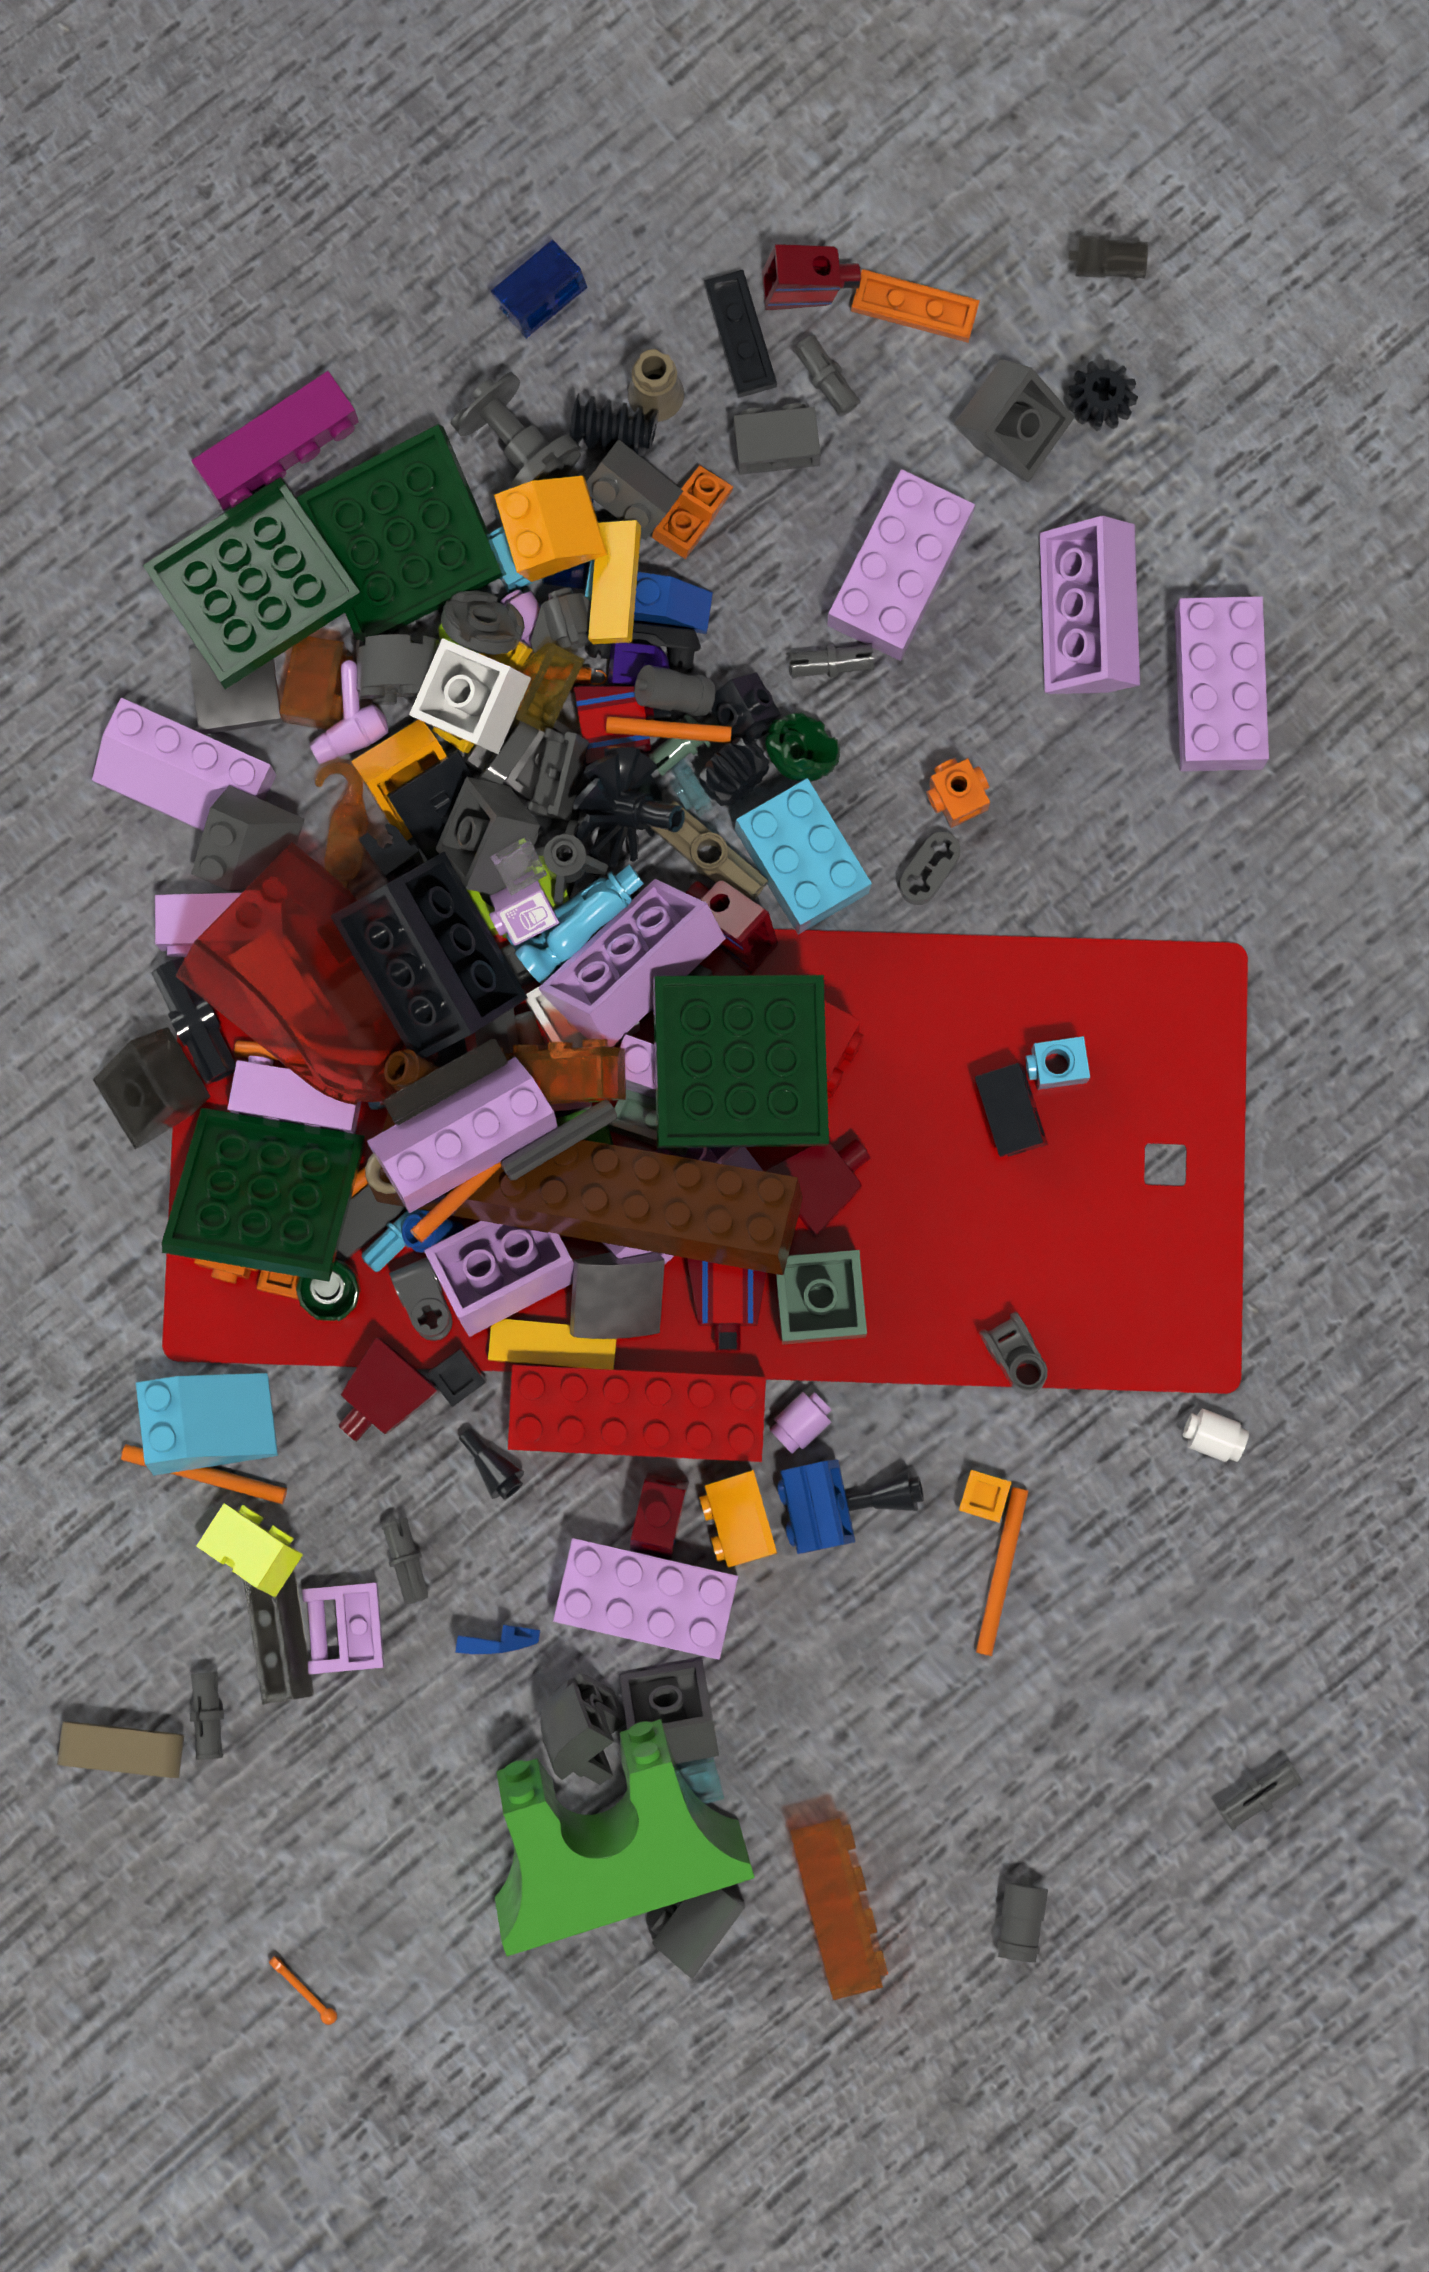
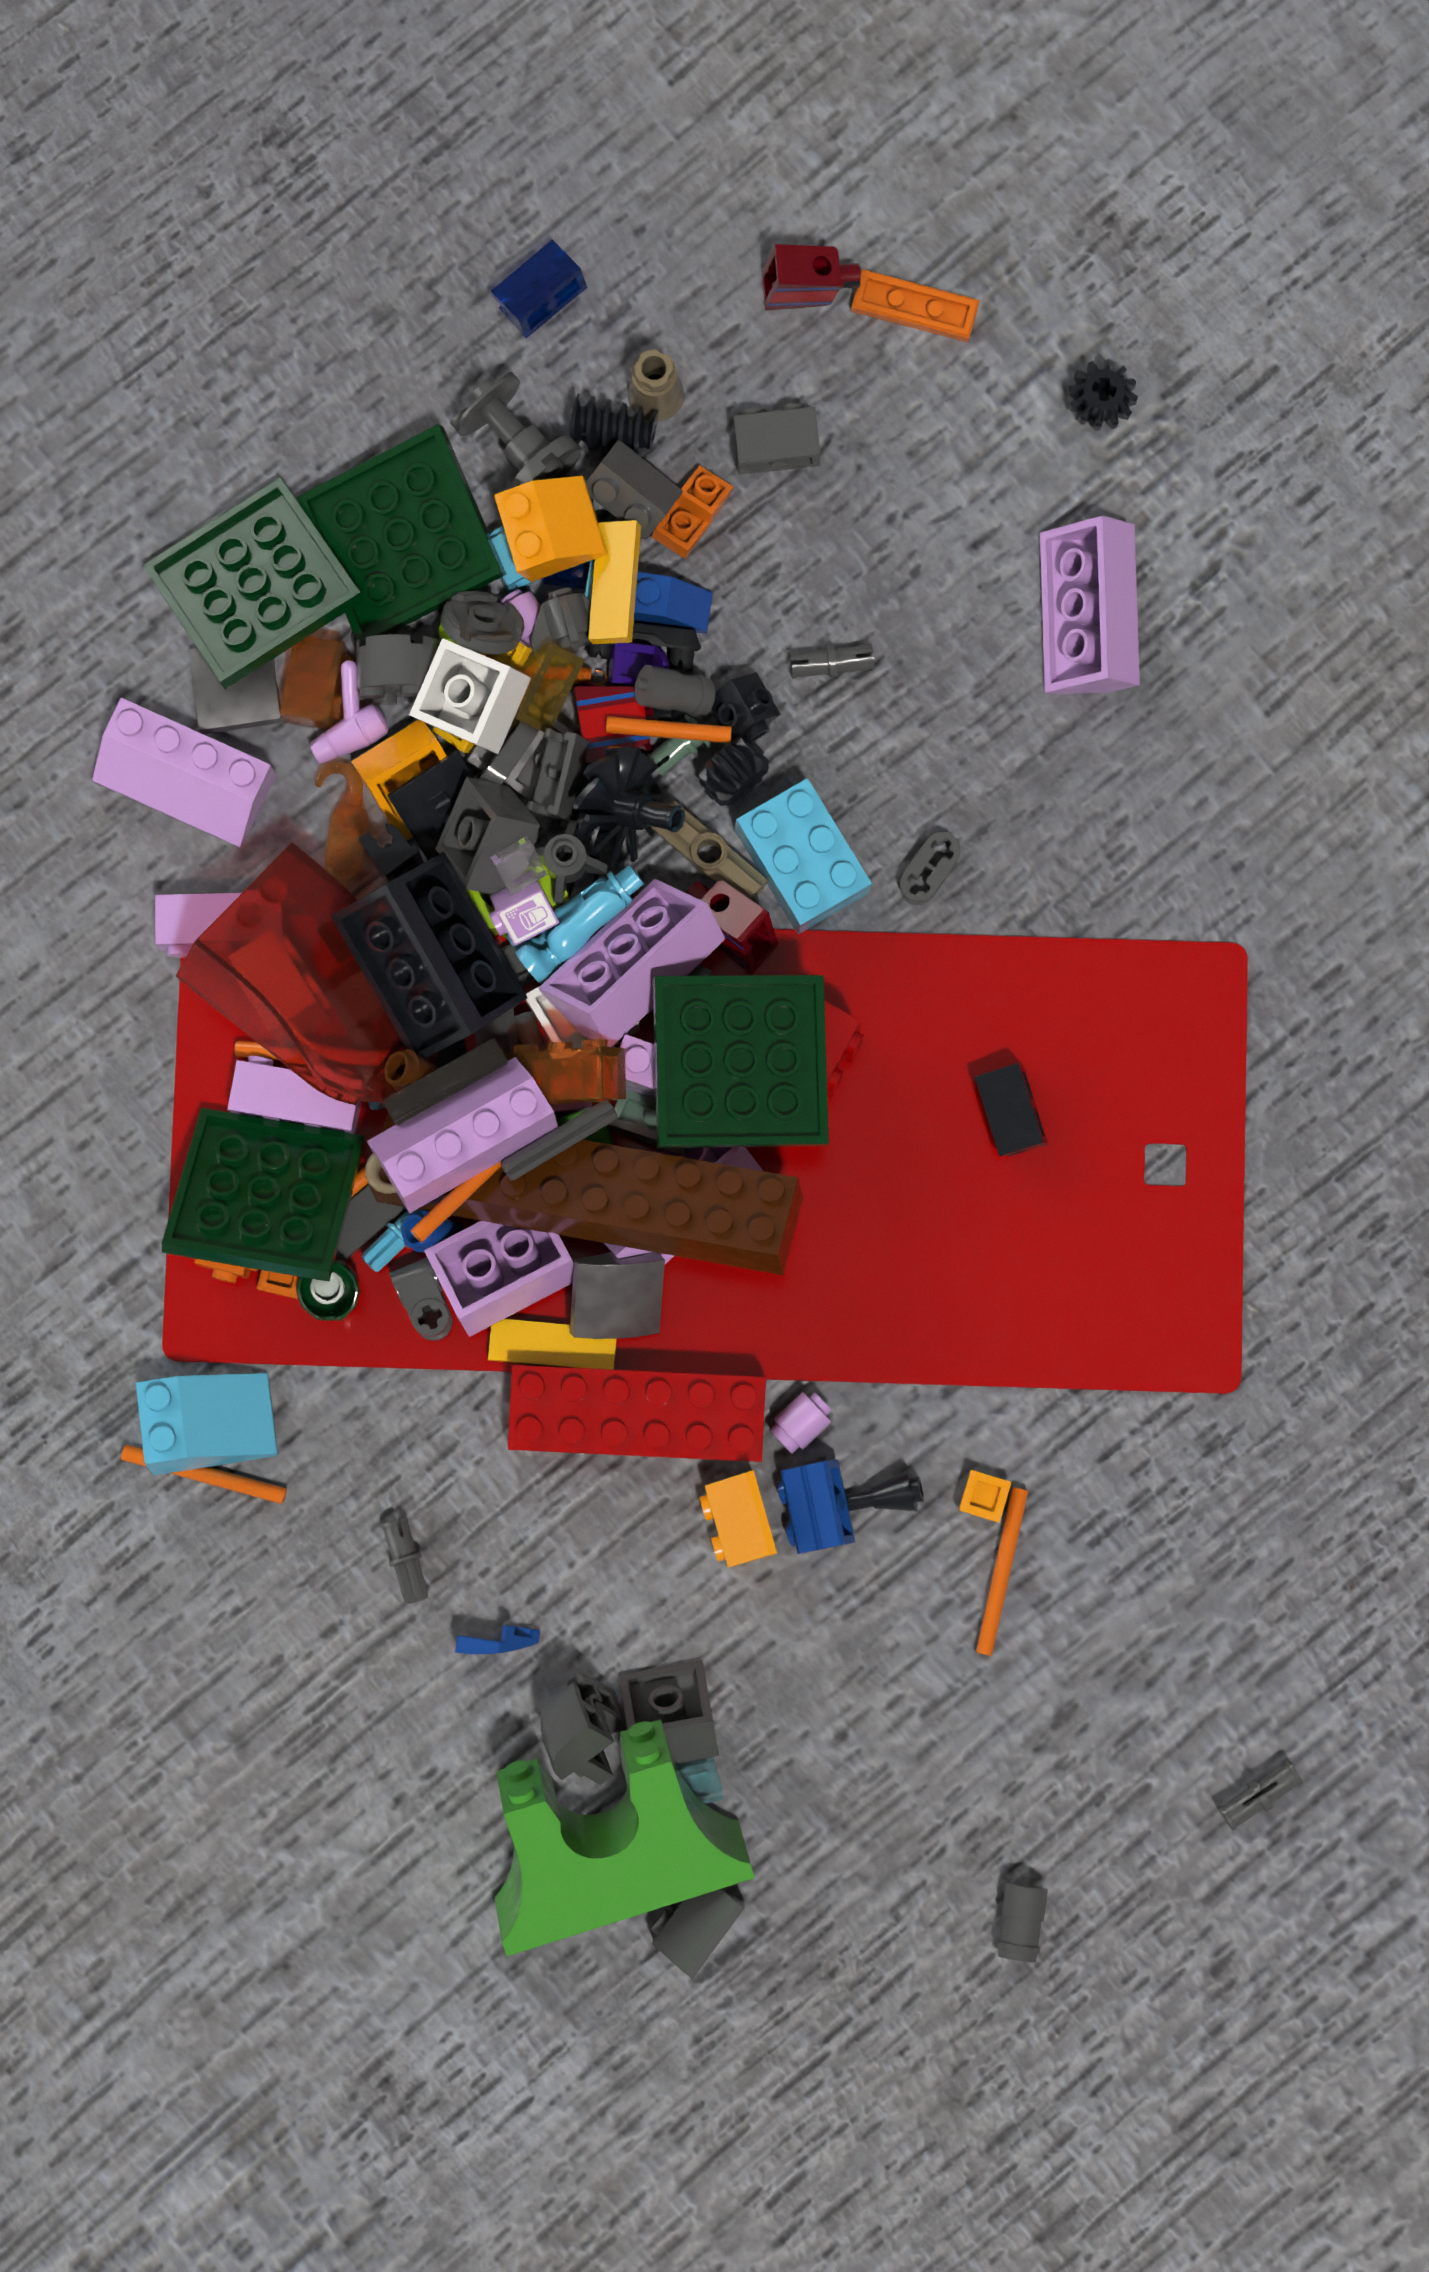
(120, 1749): dark tan beam -> none
(151, 1086): clear smoke slope -> none
(195, 1024): black piece -> none
(206, 1716): dark grey pin -> none
(243, 839): dark grey slope -> none
(249, 1549): neon yellow brick -> none
(276, 441): magenta brick -> none
(279, 1643): clear smoke slope -> none
(328, 2015): orange hinge -> none
(356, 1624): lavender plate -> none
(383, 1391): dark red torso -> none
(457, 1377): black plate -> none
(497, 1472): black cone -> none
(645, 1598): lavender brick -> none
(658, 1516): dark red torso -> none
(691, 792): clear light blue plate -> none
(726, 1299): torso -> none
(740, 333): black tile -> none
(801, 747): dark green hair -> none
(821, 1298): sand green brick -> none
(824, 1180): dark red torso -> none
(826, 375): dark grey pin -> none
(836, 1907): clear orange brick -> none
(900, 565): lavender brick -> none
(958, 805): orange brick -> none
(1014, 419): dark grey slope -> none
(1015, 1352): dark grey piece -> none
(1072, 1050): medium azure brick -> none
(1109, 257): clear smoke piece -> none
(1215, 1435): white brick -> none
(1221, 684): lavender brick -> none

